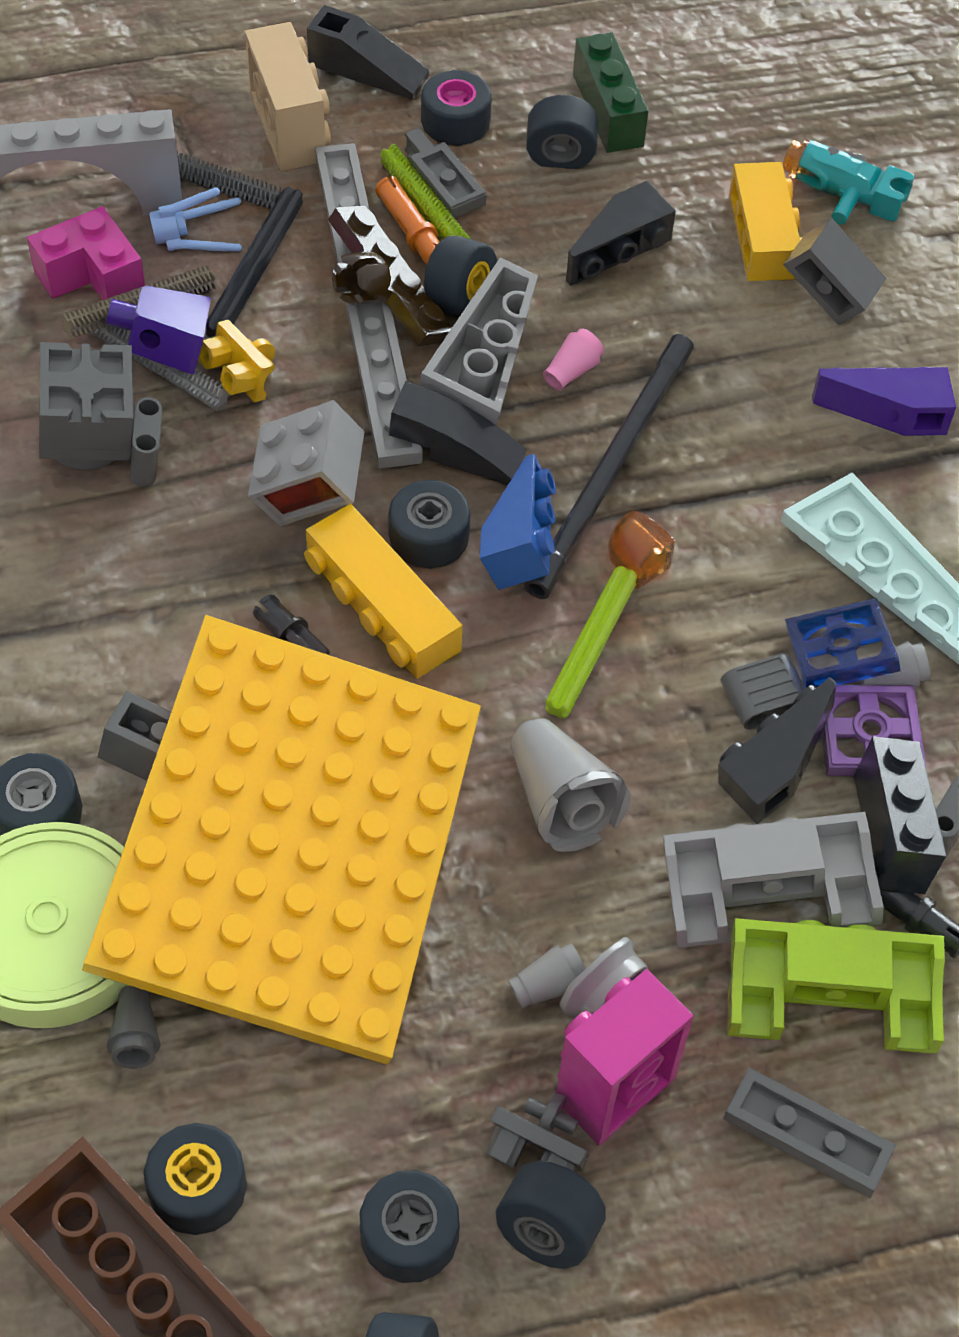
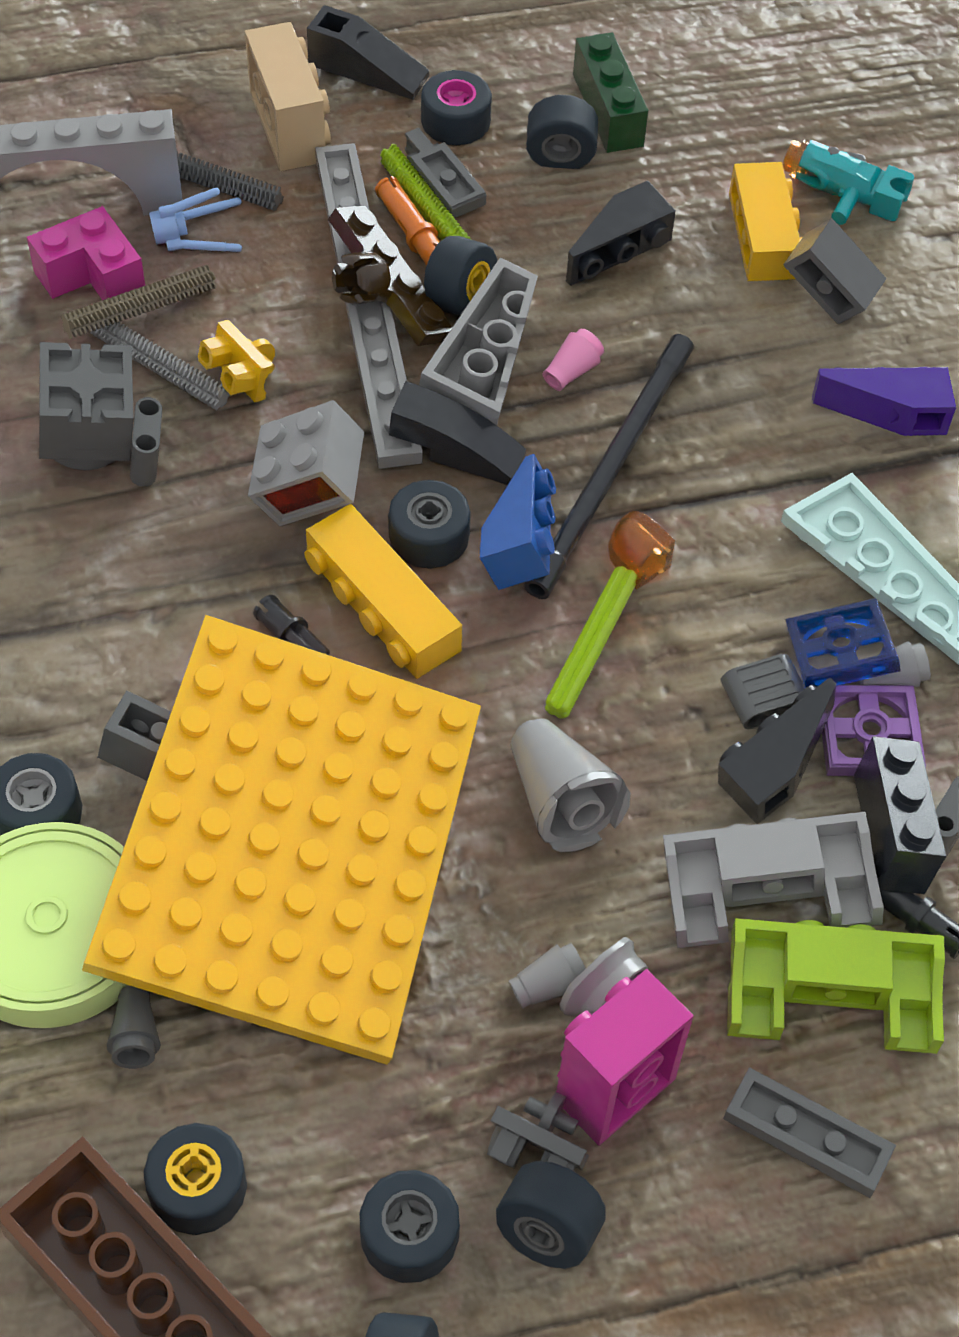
(164, 325): dark purple torso -> none
(256, 259): black axle -> none

